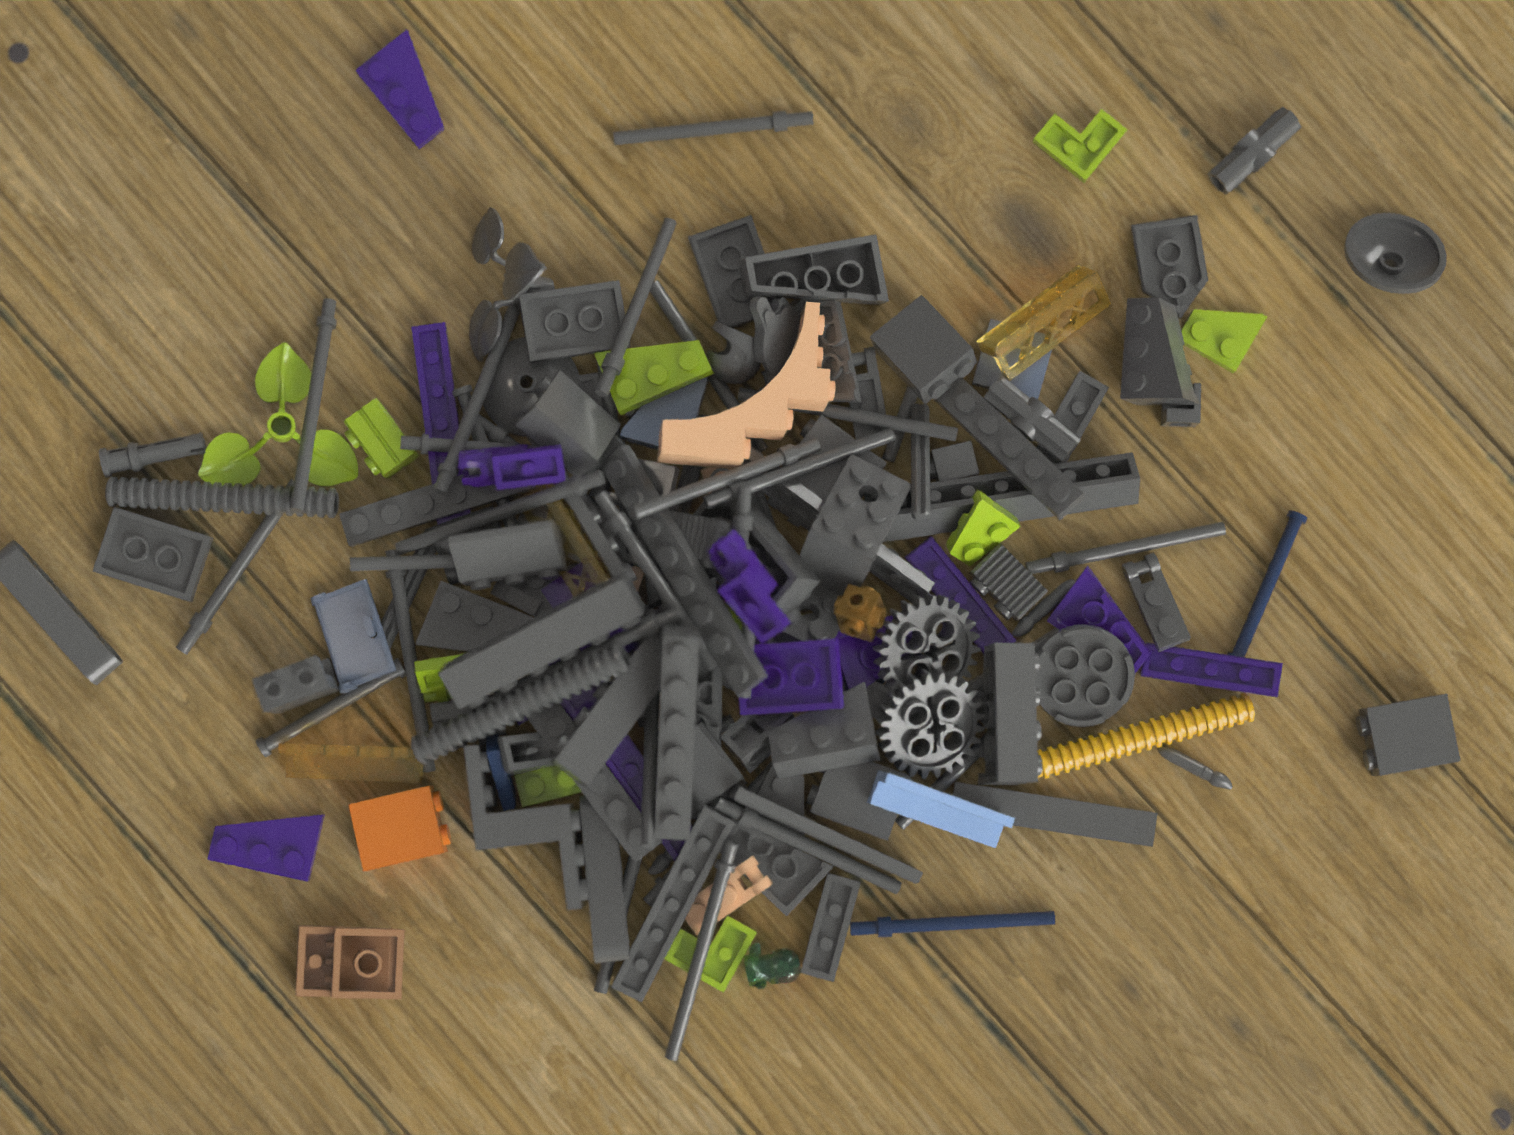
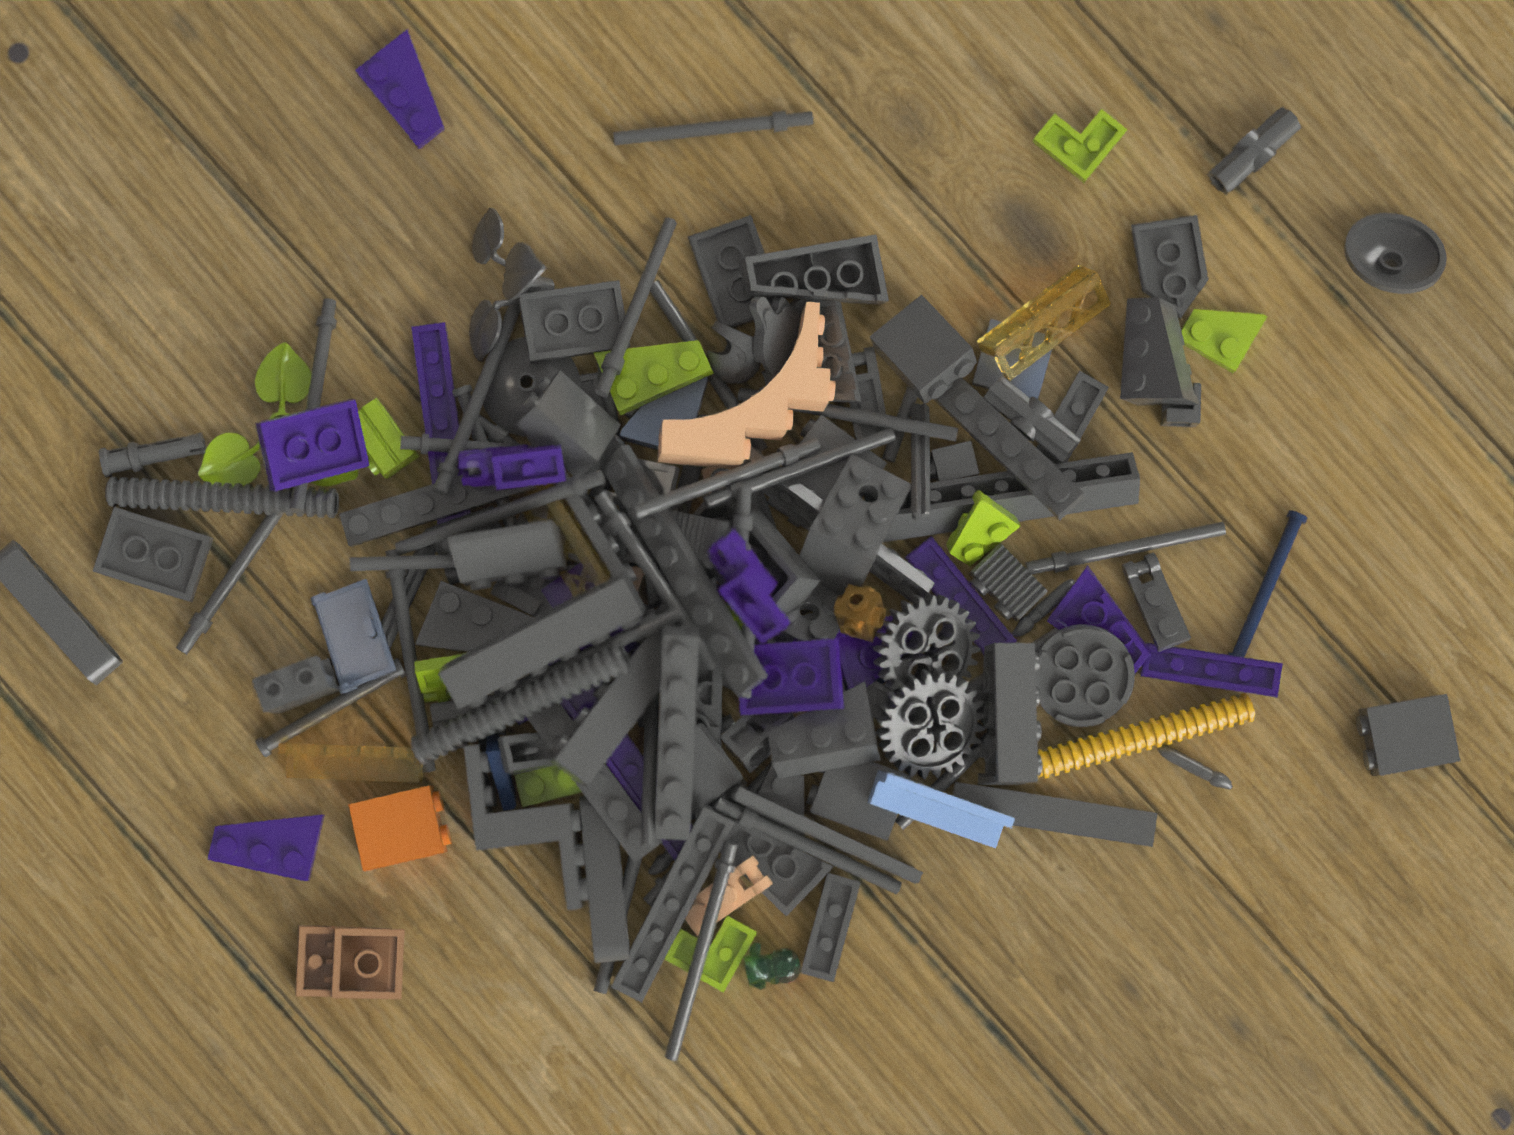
(312, 444): none -> dark purple plate
(885, 926): dark blue bar -> none

